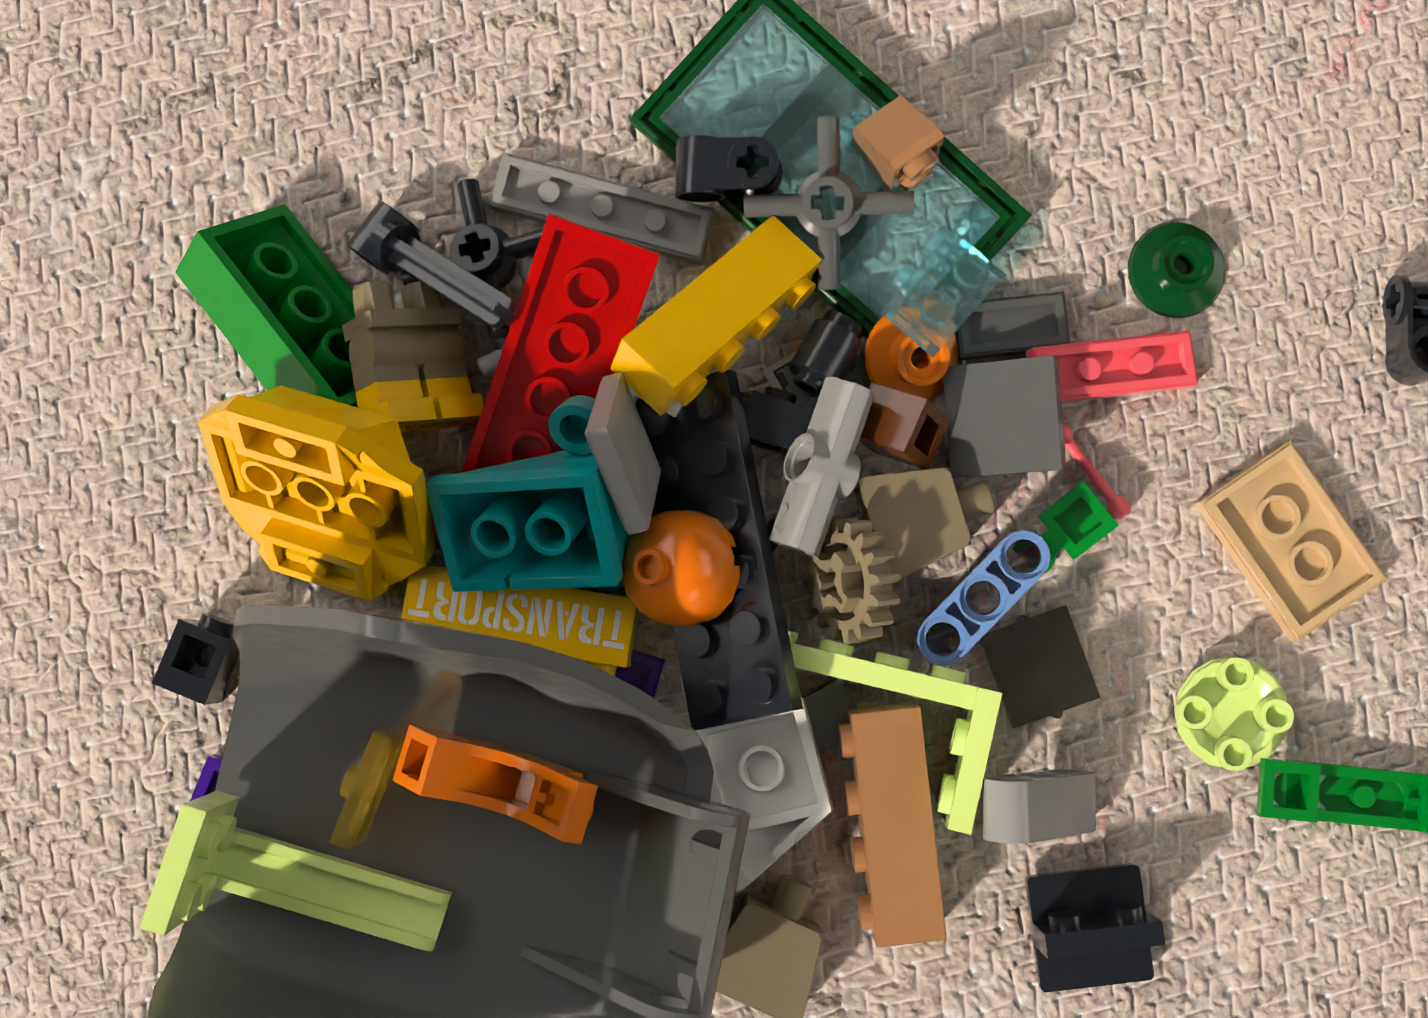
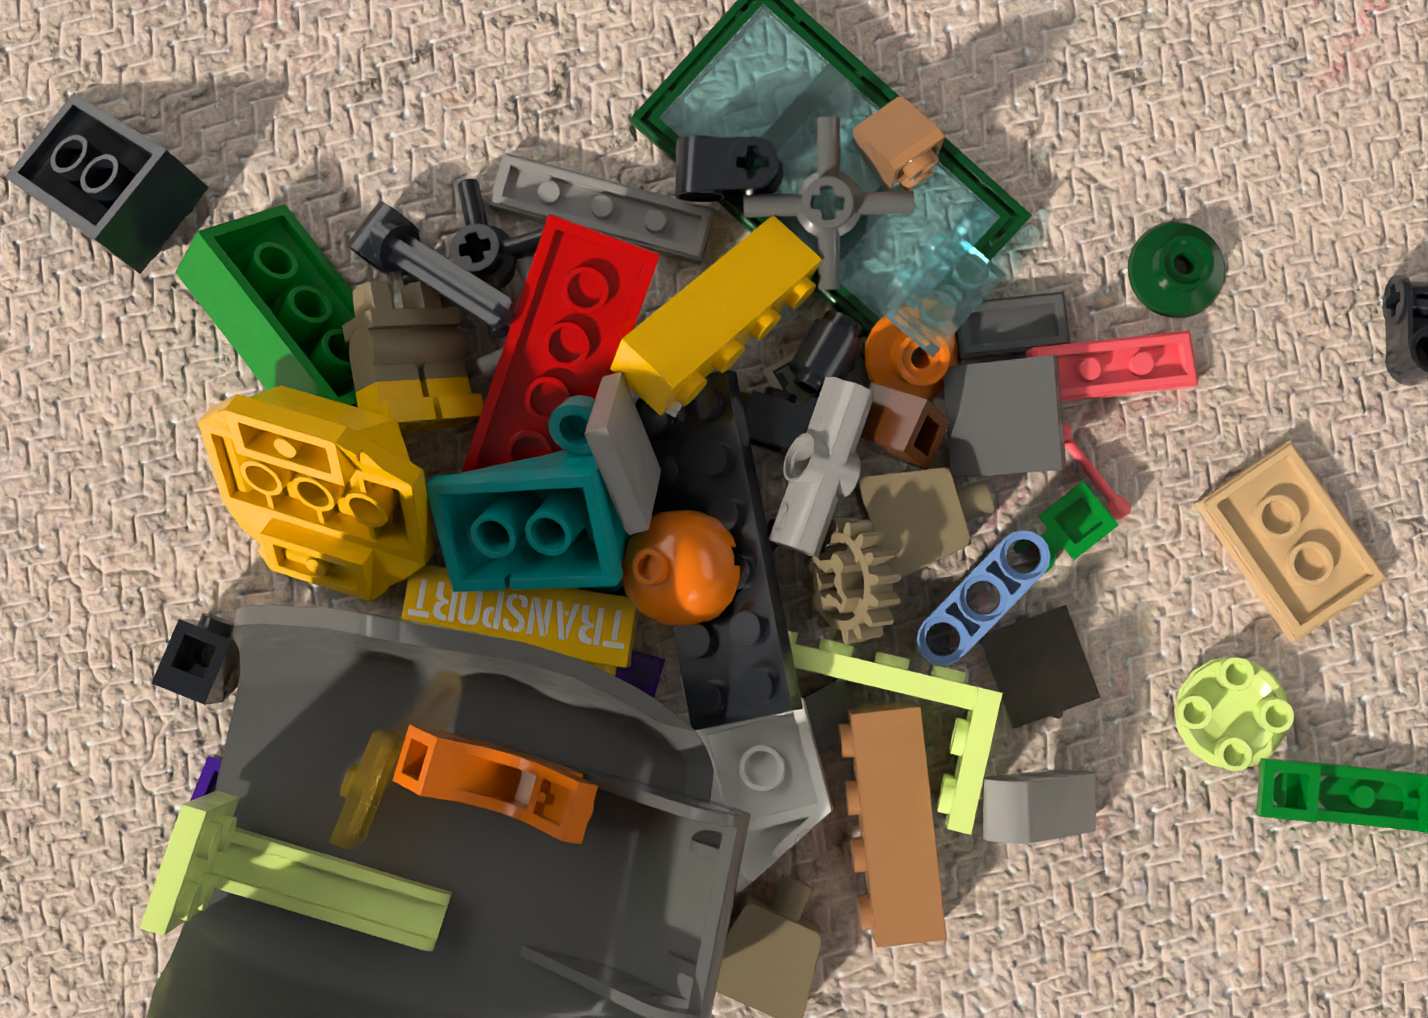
(108, 182): none -> black slope
(1091, 927): black bracket -> none

